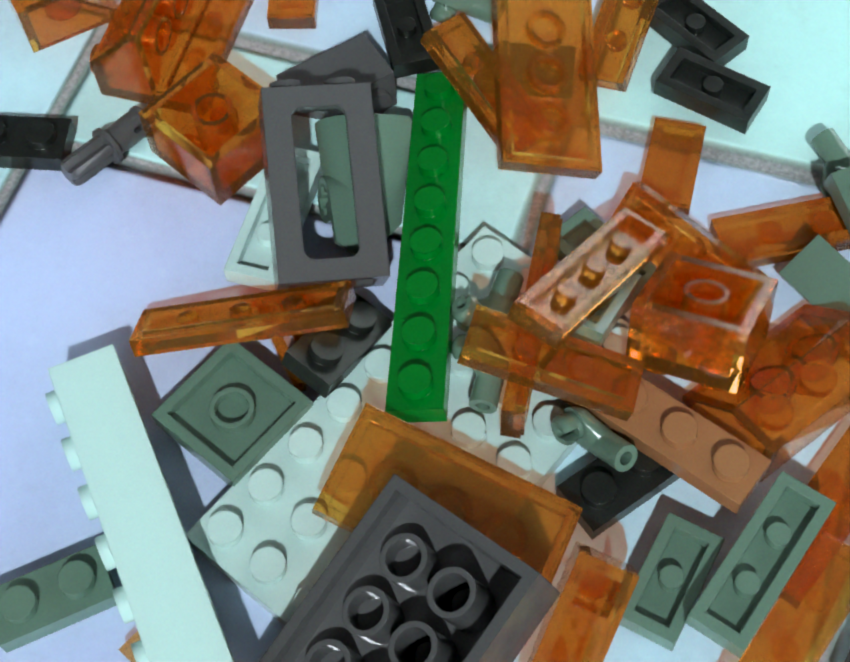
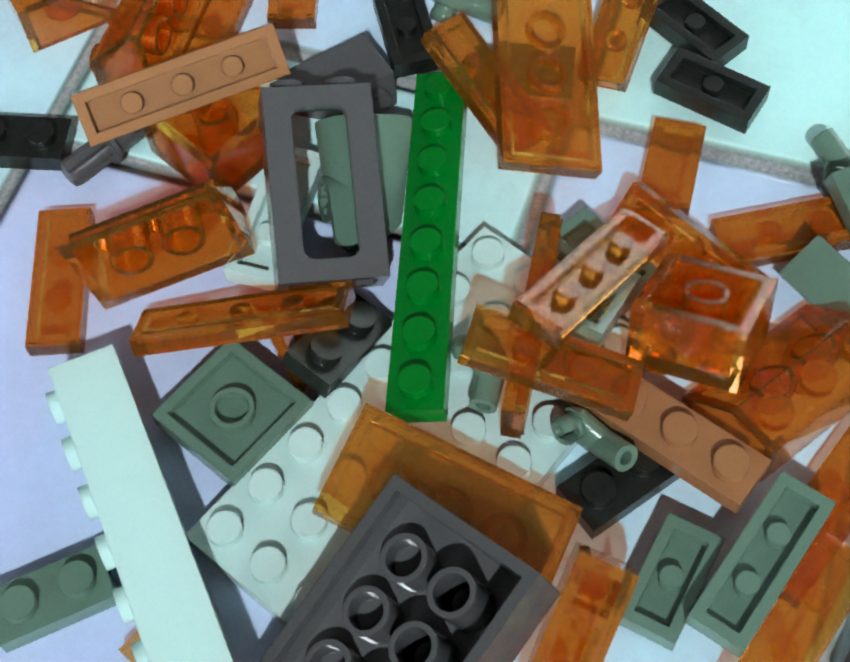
(57, 293): none -> clear orange tile
(159, 242): none -> clear orange slope
(180, 84): none -> medium nougat plate
(501, 297): sand green arm -> none

